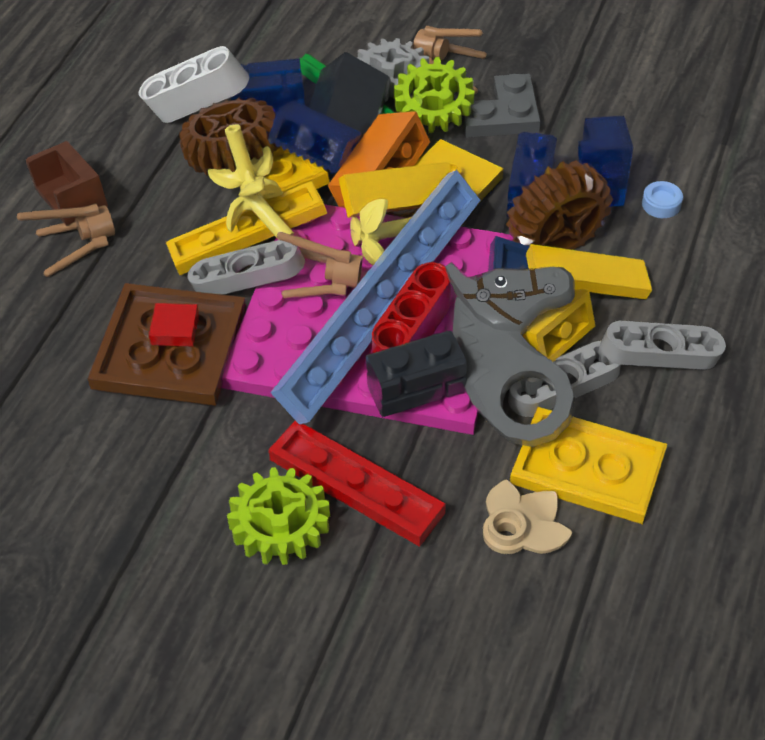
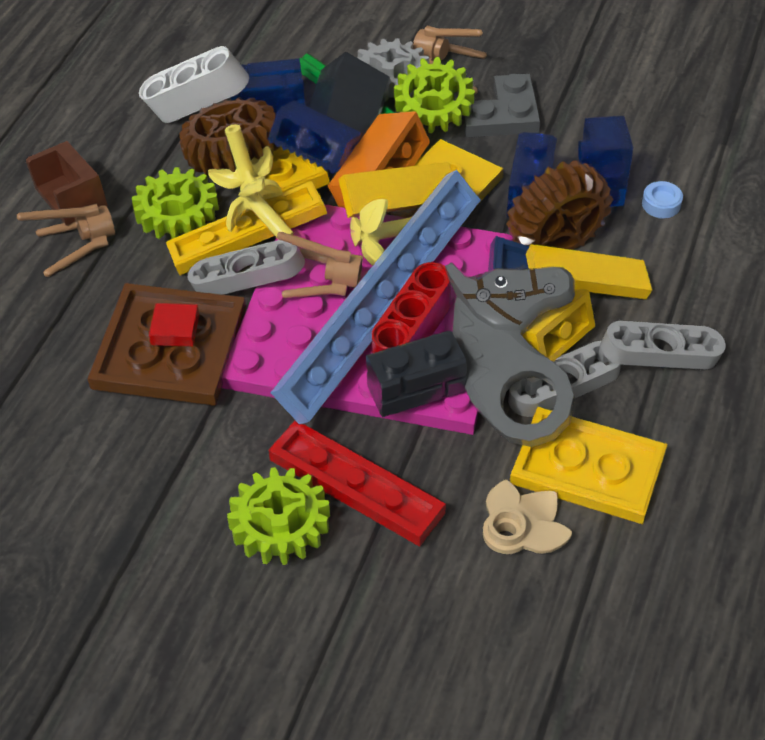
(172, 203): none -> lime gear

